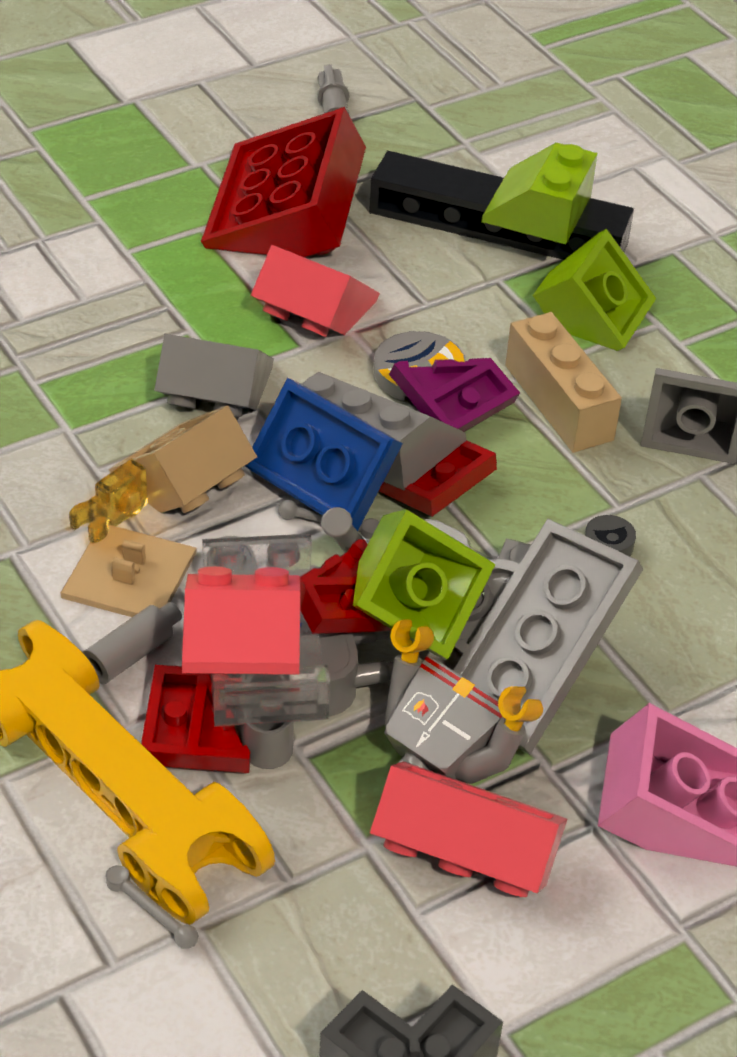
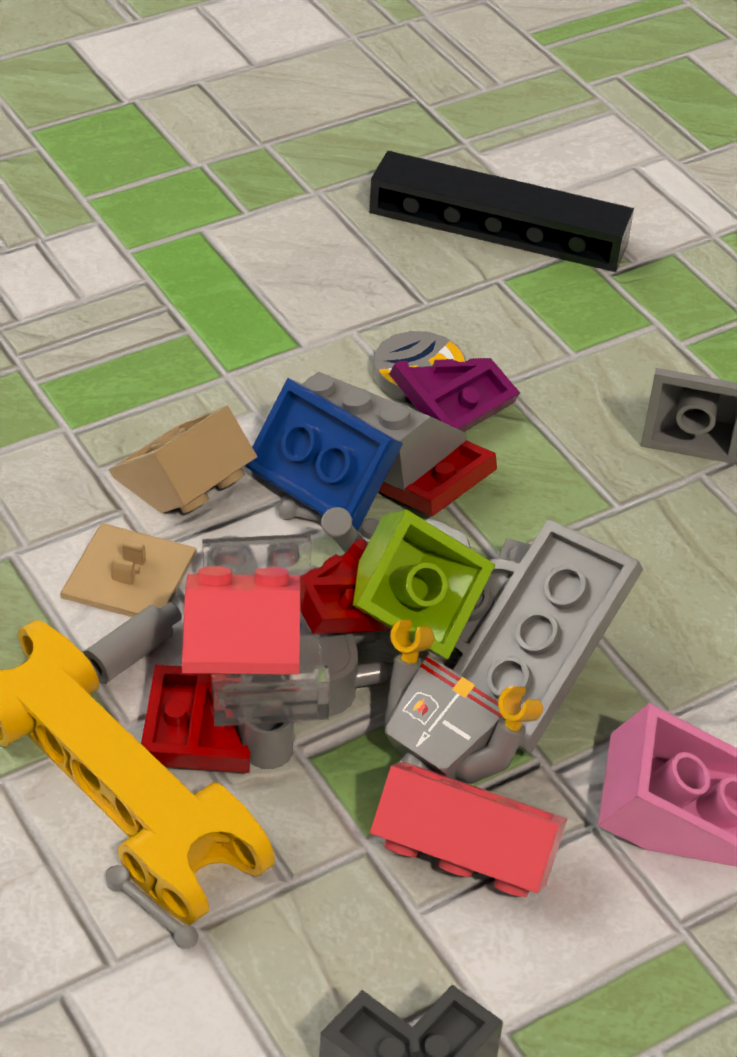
(116, 499): clear yellow plate -> none
(211, 373): light grey slope -> none
(289, 188): red slope -> none
(312, 292): coral slope -> none
(332, 91): light grey axle -> none
(545, 193): lime slope -> none
(563, 382): tan brick -> none
(597, 293): lime slope -> none
(612, 532): dark grey tile -> none

